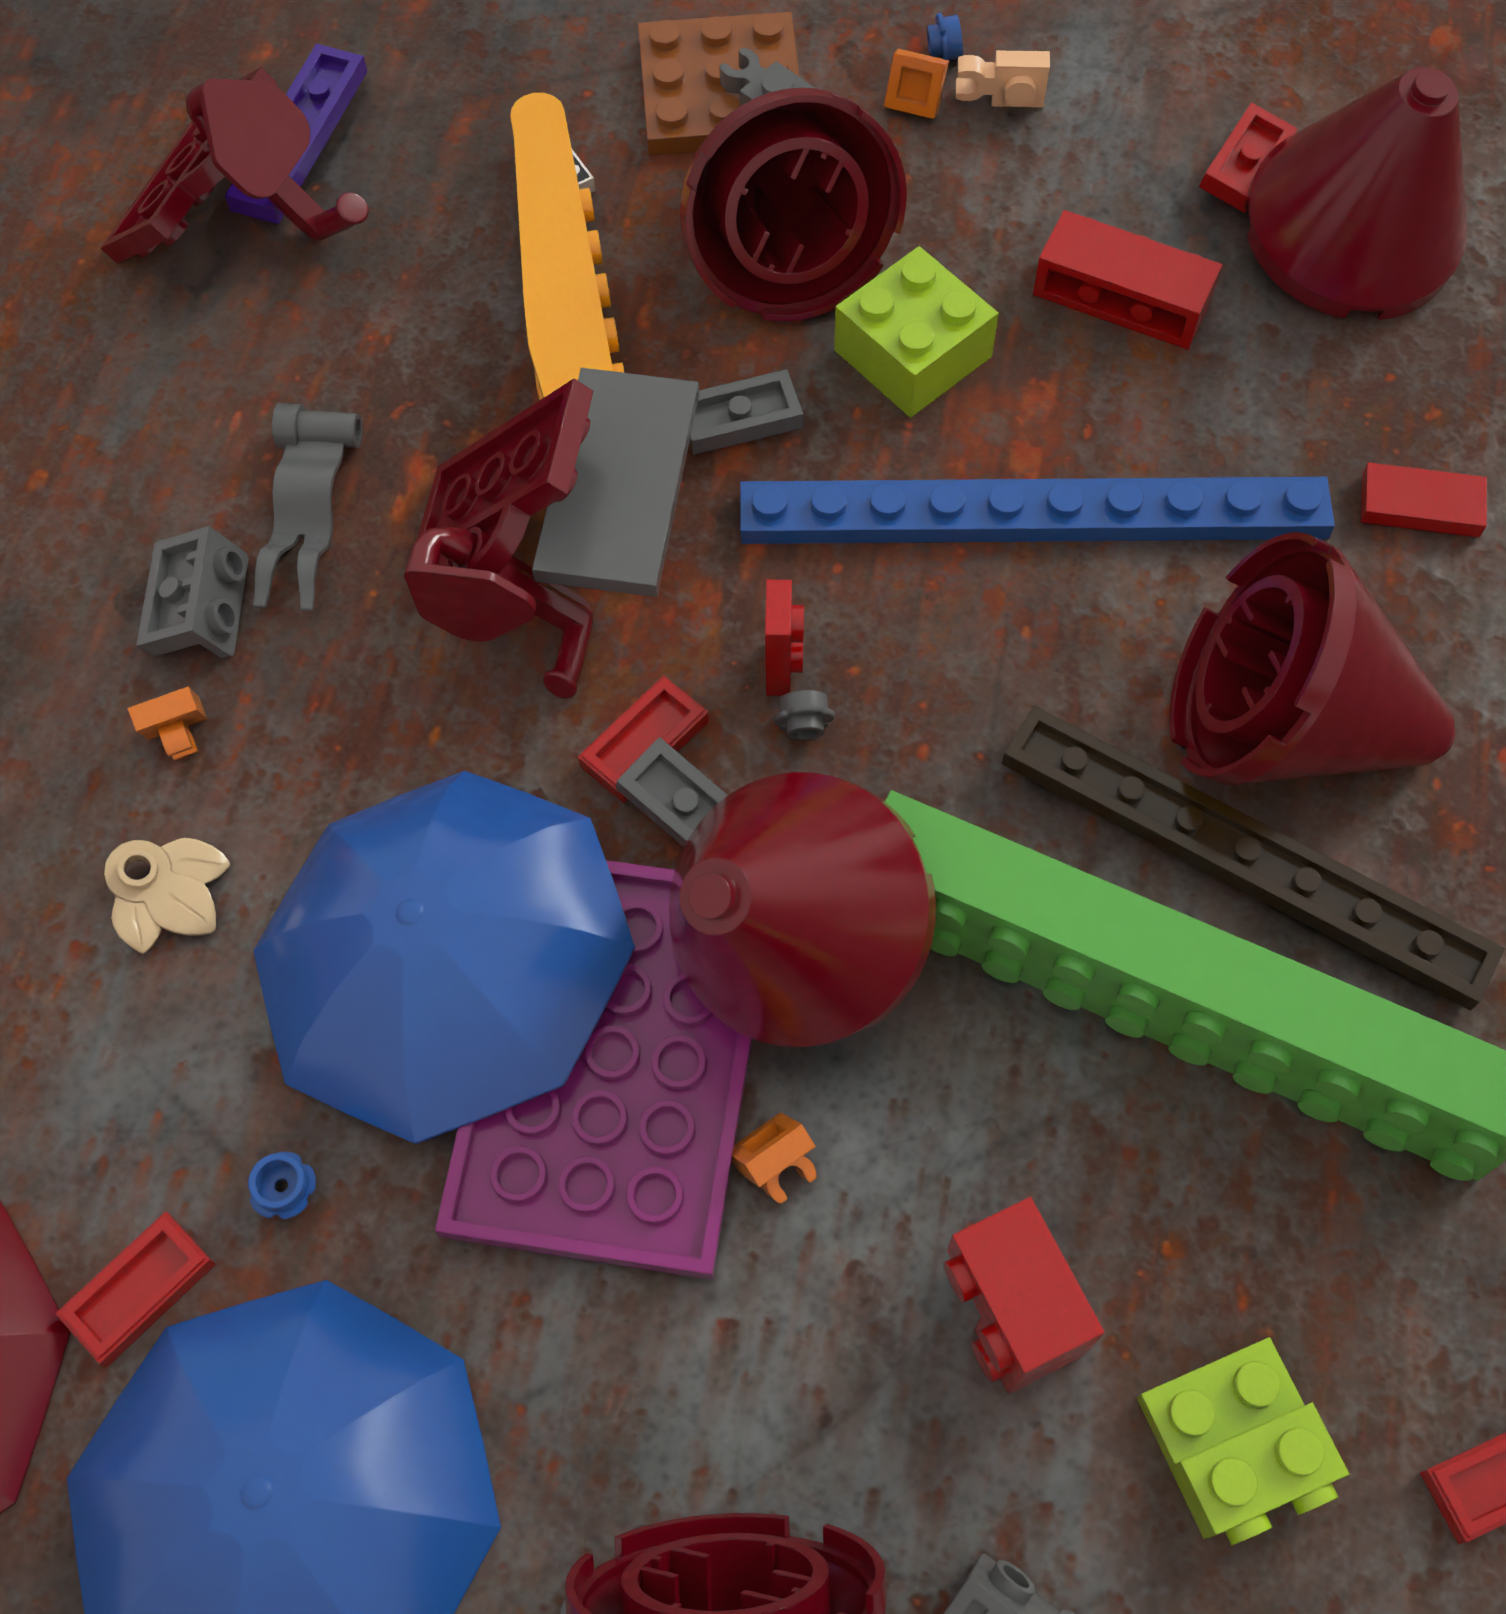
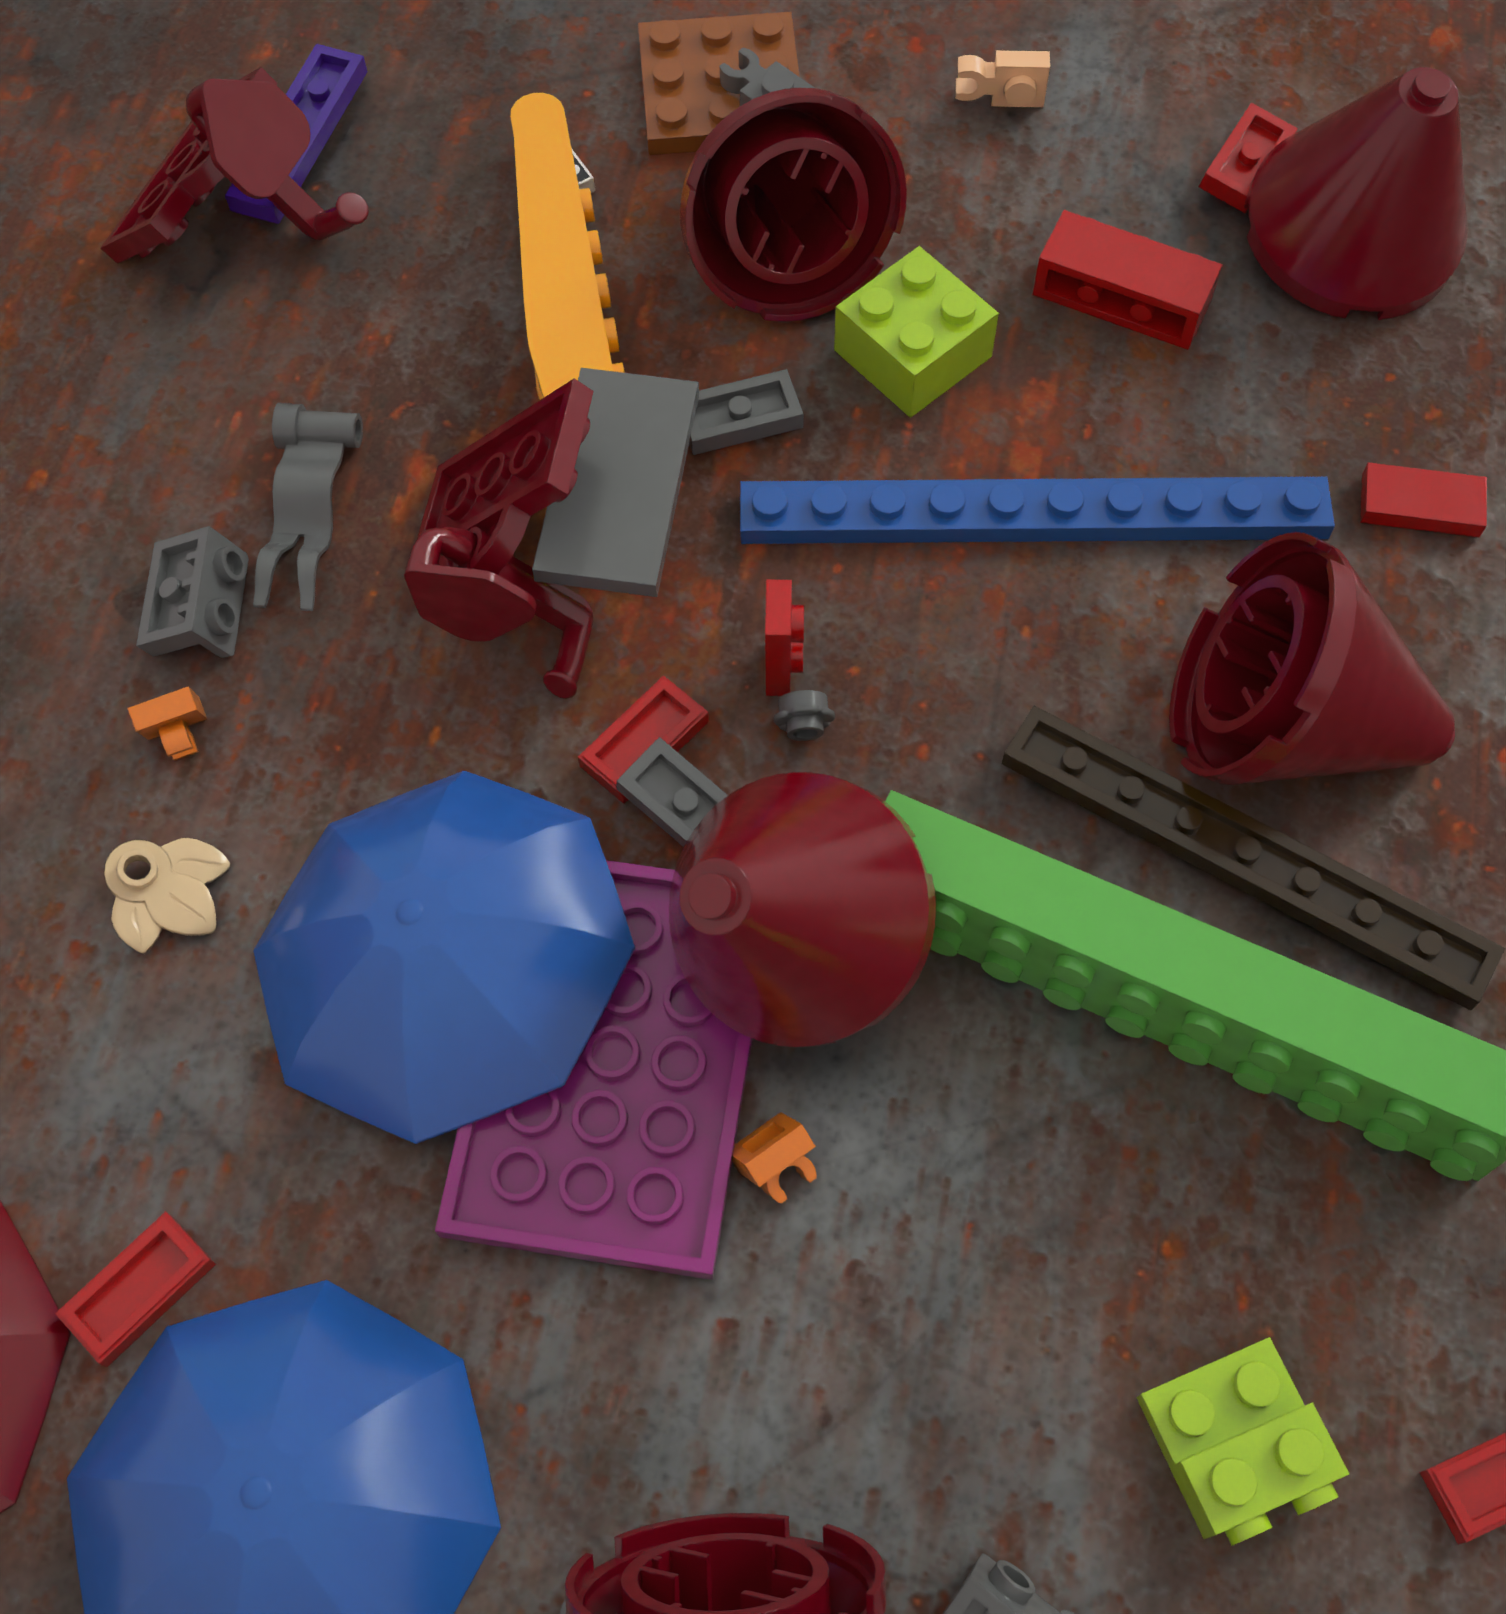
(272, 1170): blue plate -> none
(916, 83): orange tile -> none
(945, 37): blue plate -> none
(1025, 1295): red brick -> none

